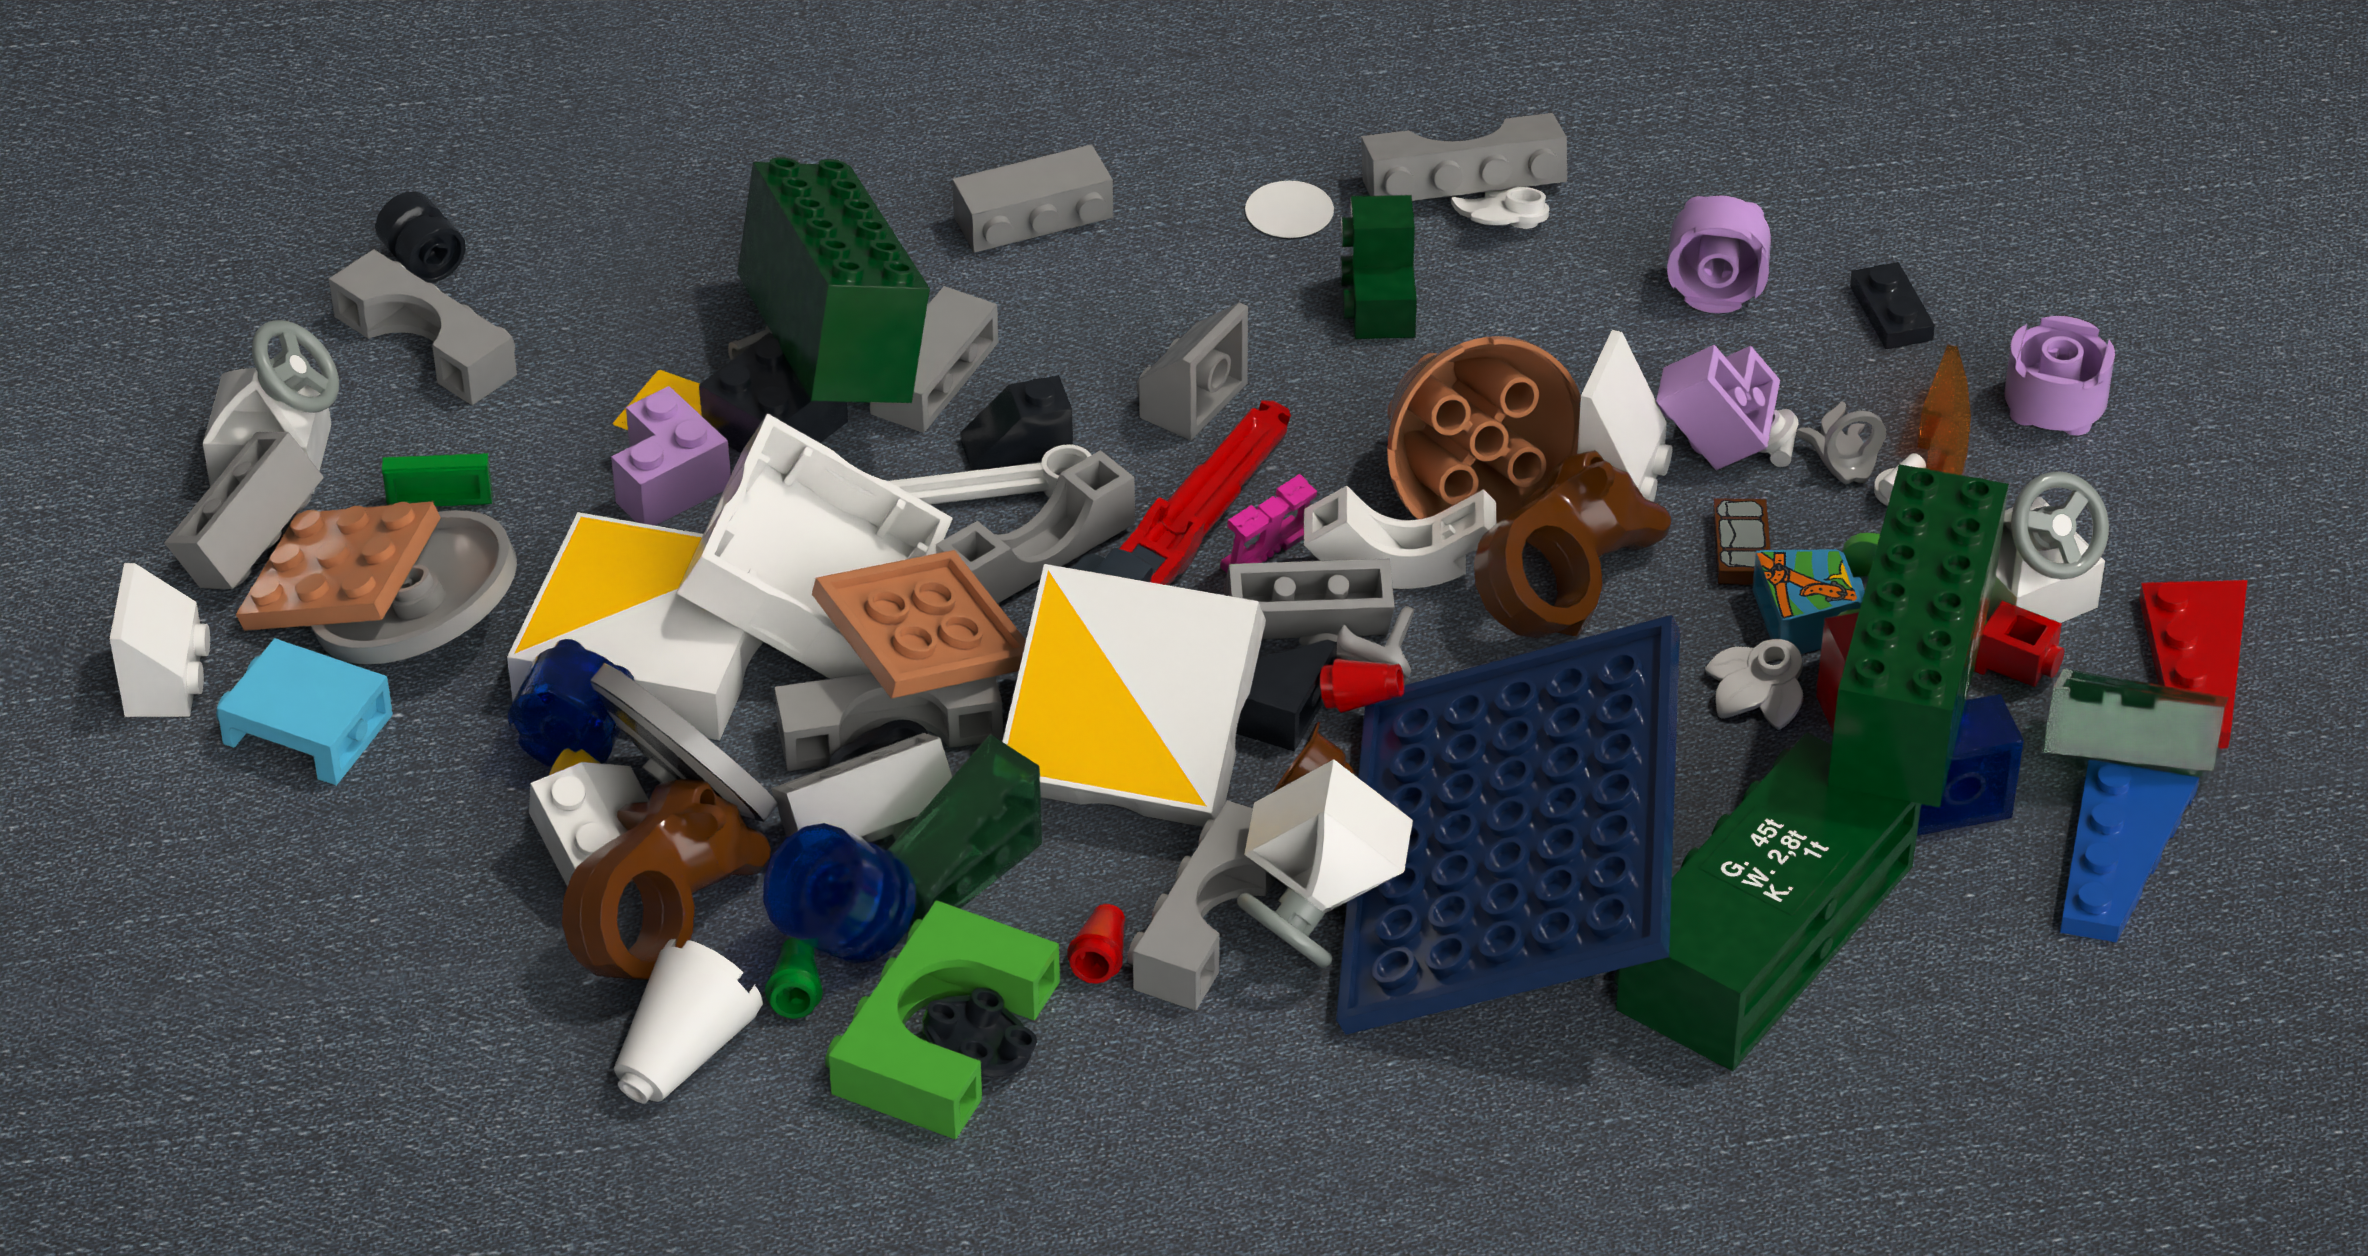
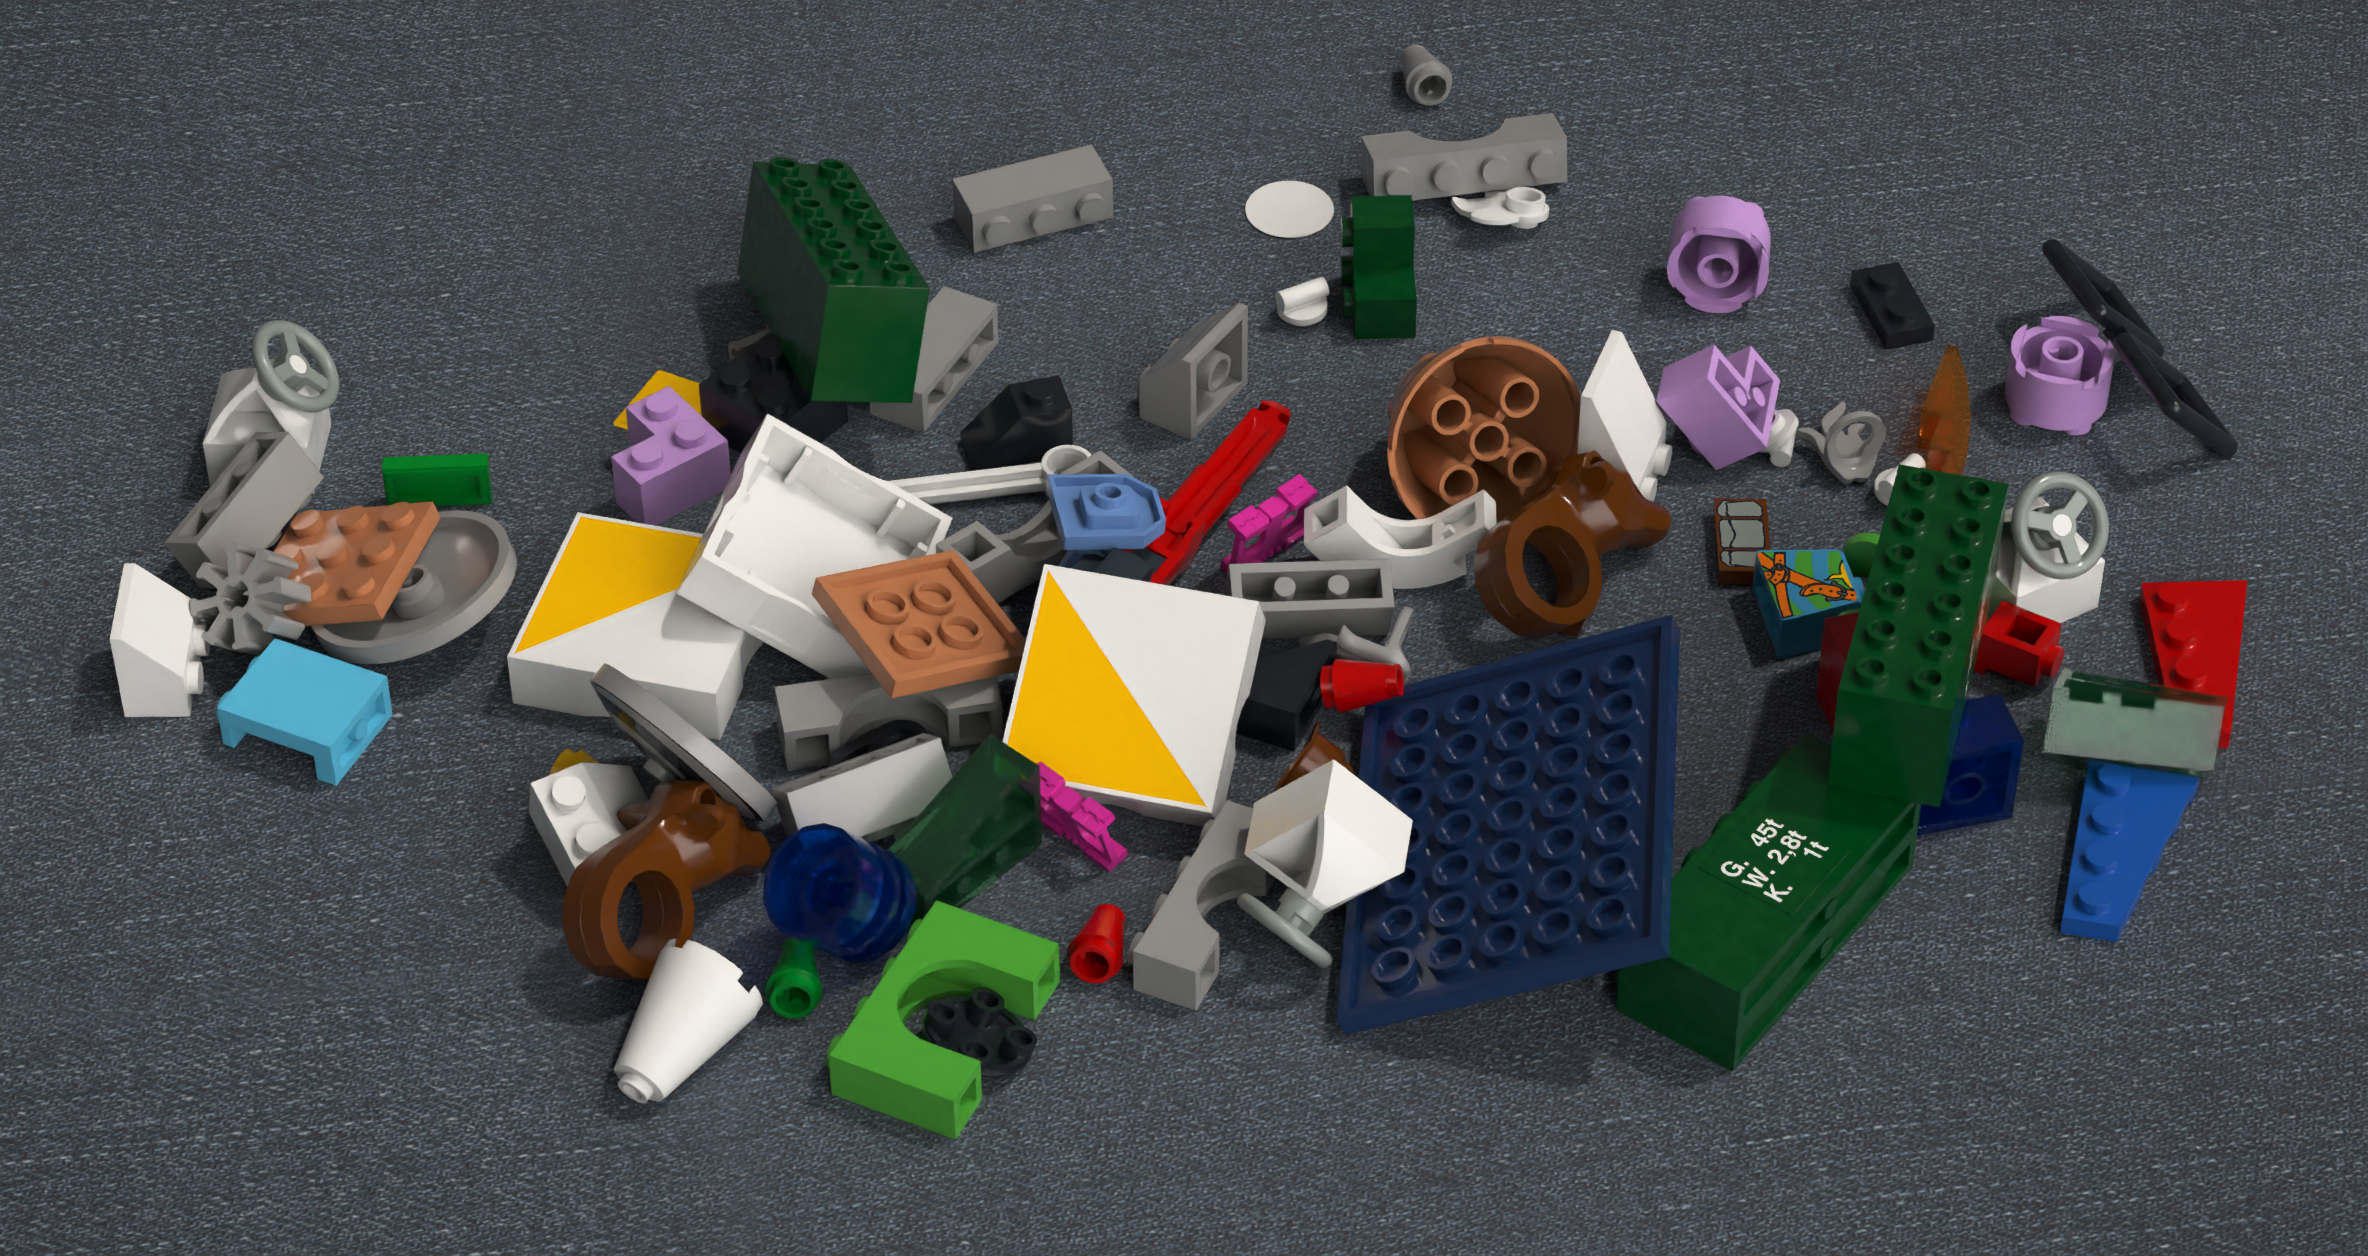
(249, 599): none -> light grey gear
(385, 298): light grey arch -> none
(420, 236): black wheel -> none
(560, 707): clear blue brick -> none
(1078, 818): none -> dark pink piece
(1103, 513): none -> medium blue piece
(1303, 303): none -> white plate
(1425, 76): none -> light grey cone
(1752, 683): white plate -> none
(2139, 348): none -> black bar

